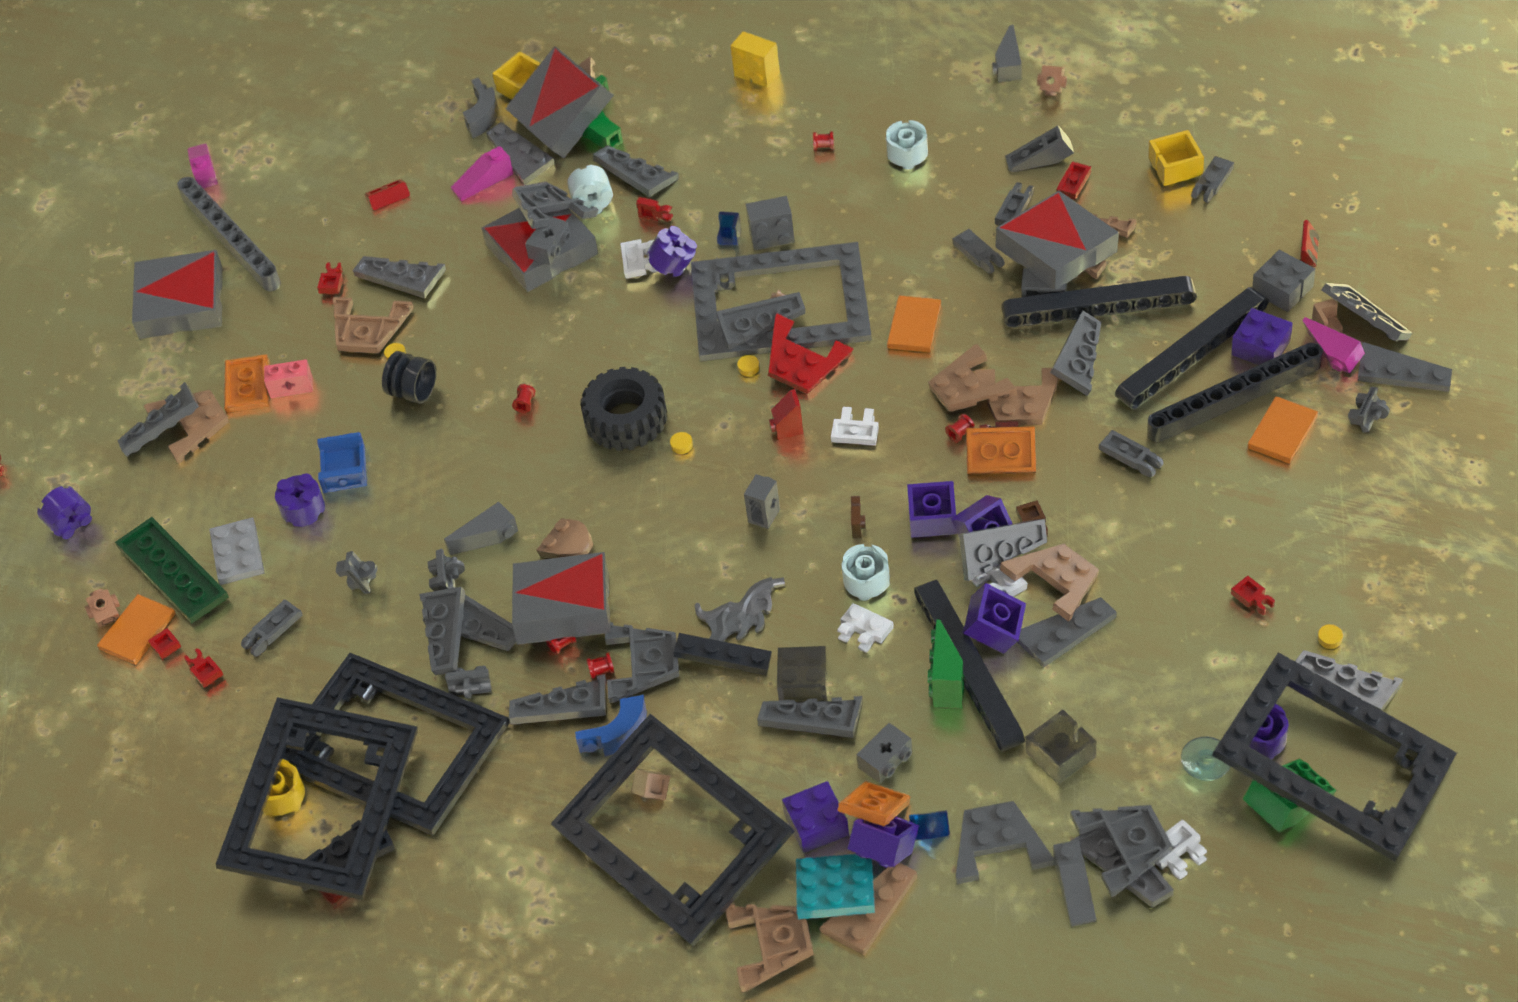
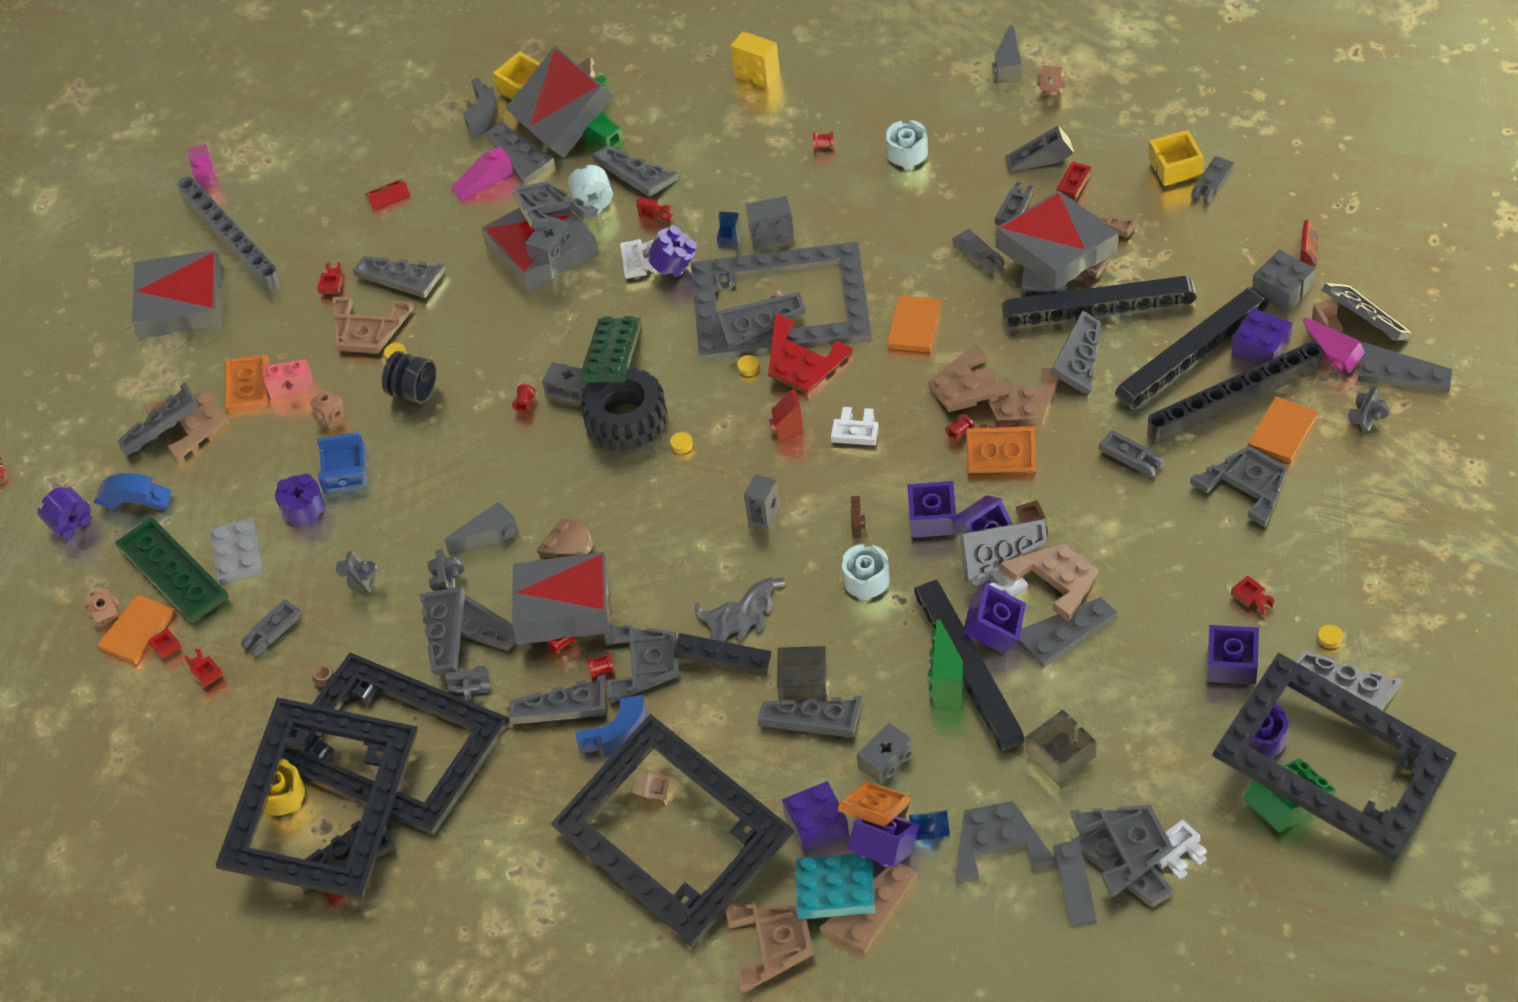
(131, 488): none -> blue arch
(322, 675): none -> medium nougat plate
(327, 408): none -> nougat brick
(563, 382): none -> dark grey brick
(610, 349): none -> dark green plate
(868, 624): white plate -> none
(1200, 751): clear light blue dish -> none
(1232, 654): none -> dark purple brick
(1251, 473): none -> dark grey wing

